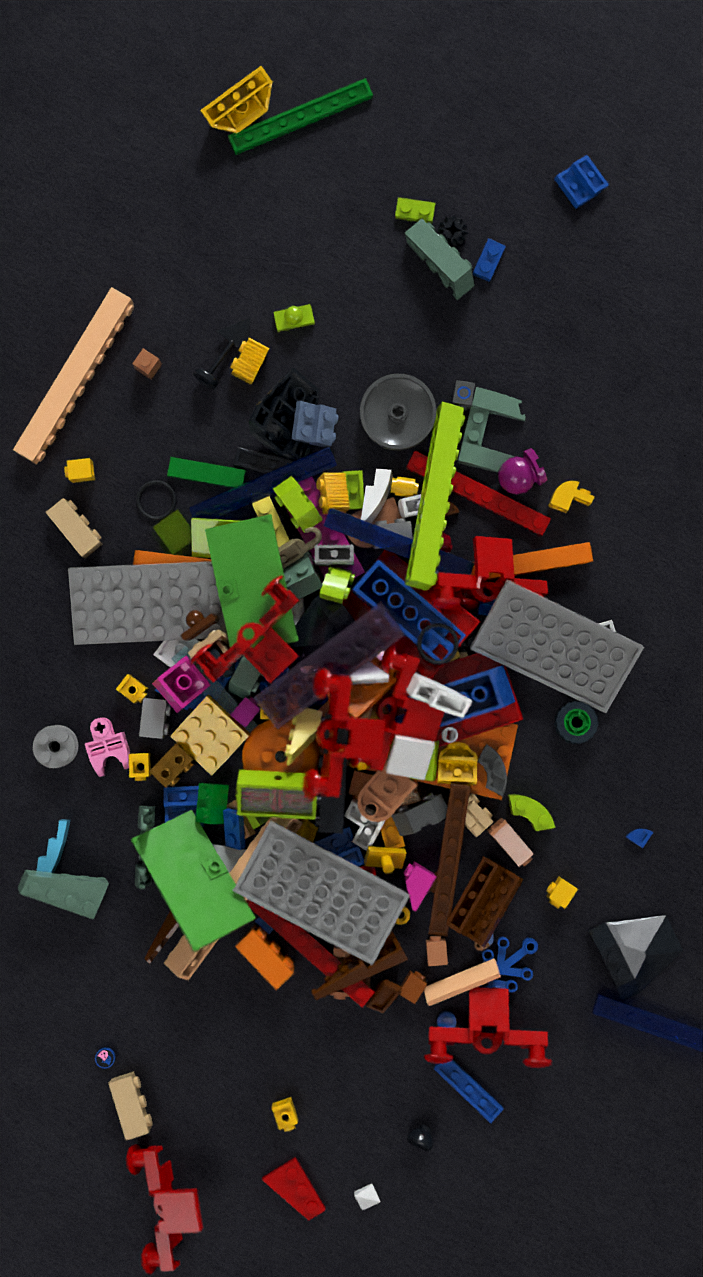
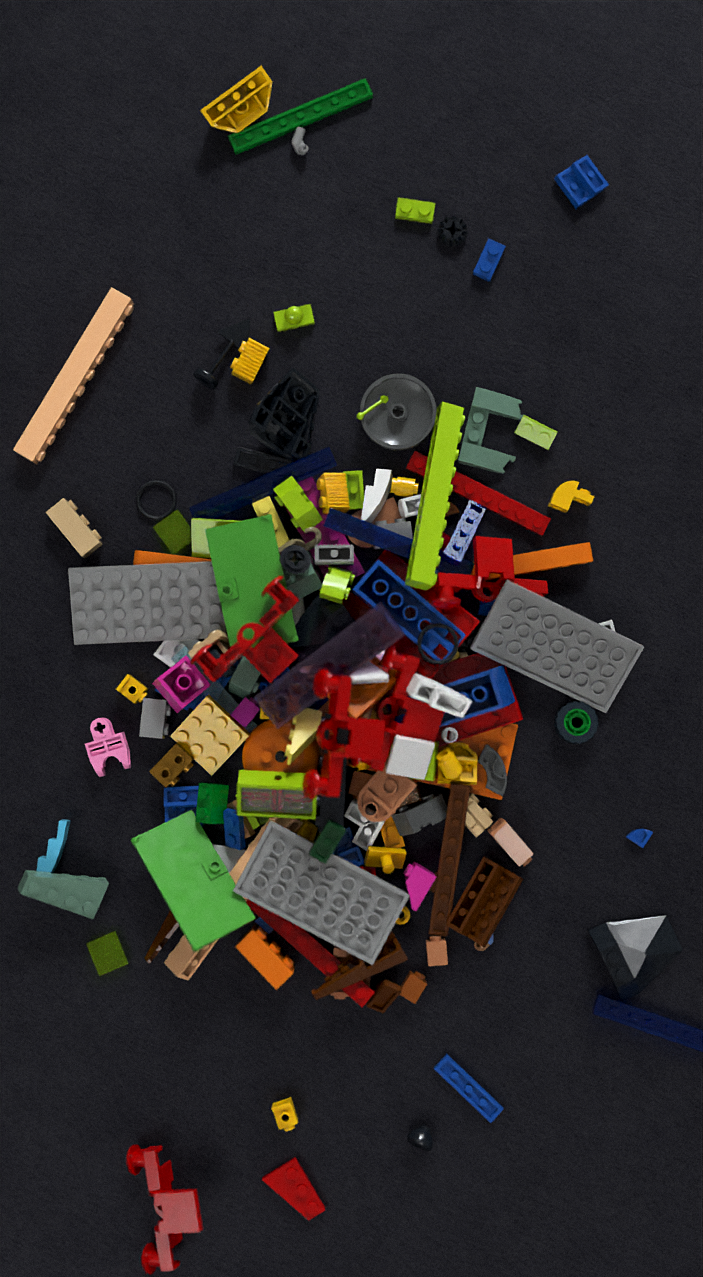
(43, 746): light grey wheel -> none
(80, 470): yellow brick -> none
(105, 1057): tile -> none
(107, 953): none -> clear neon green piece
(130, 1105): tan brick -> none
(134, 760): yellow brick -> none
(146, 822): sand green wedge -> none
(147, 363): nougat brick -> none
(198, 624): reddish brown tile -> none
(205, 472): green tile -> none
(298, 143): none -> light grey arm
(300, 553): none -> black gear
(314, 424): sand blue plate -> none
(327, 841): none -> dark green plate
(367, 1196): white slope -> none
(384, 399): none -> lime hinge
(441, 257): sand green wedge -> none
(446, 1019): blue tile -> none
(448, 764): none -> yellow brick
(461, 982): light nougat tile -> none
(463, 394): dark grey brick -> none
(464, 532): none -> clear blue plate
(467, 599): red hair -> none
(488, 1008): red piece -> none
(505, 965): blue plant -> none
(520, 473): magenta tile -> none
(532, 810): lime brick -> none
(535, 432): none -> lime plate
(560, 893): yellow brick -> none

